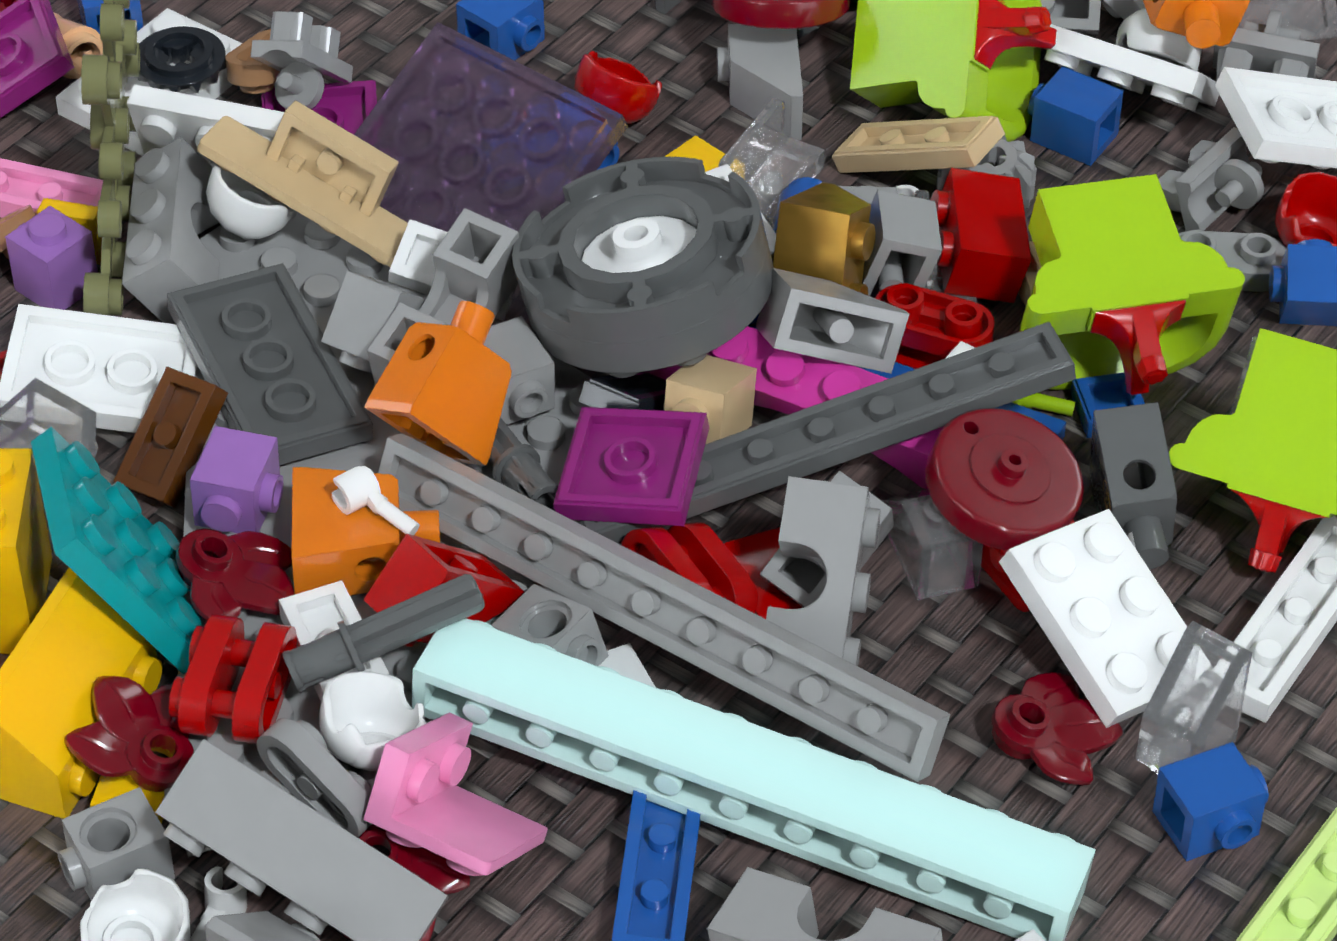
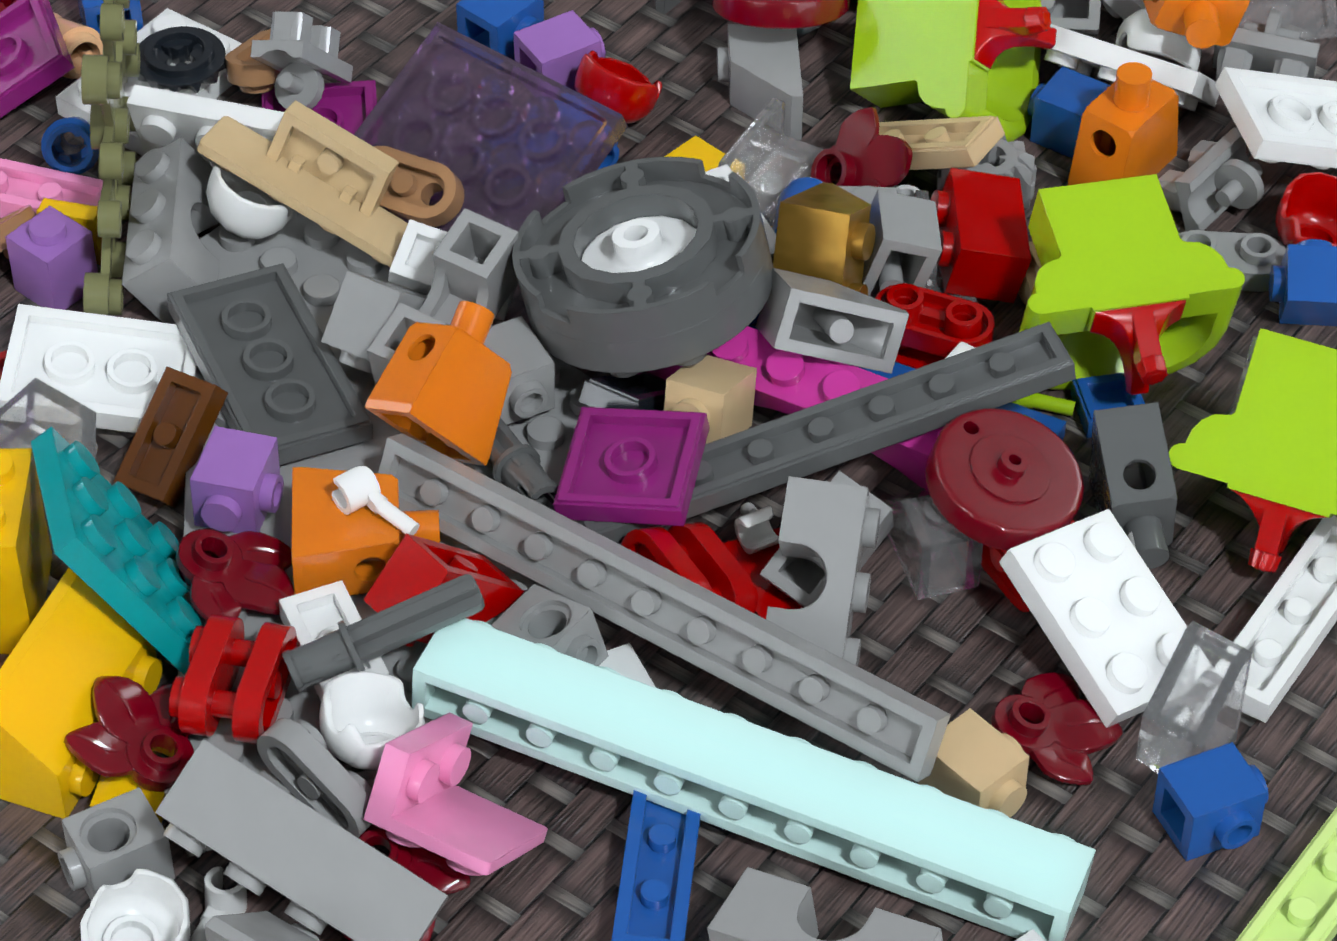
(63, 155): none -> blue cone
(415, 184): none -> medium nougat plate
(557, 47): none -> medium lavender brick
(755, 529): none -> white hand
(863, 155): none -> dark red plate
(980, 765): none -> tan brick
(1127, 129): none -> orange torso

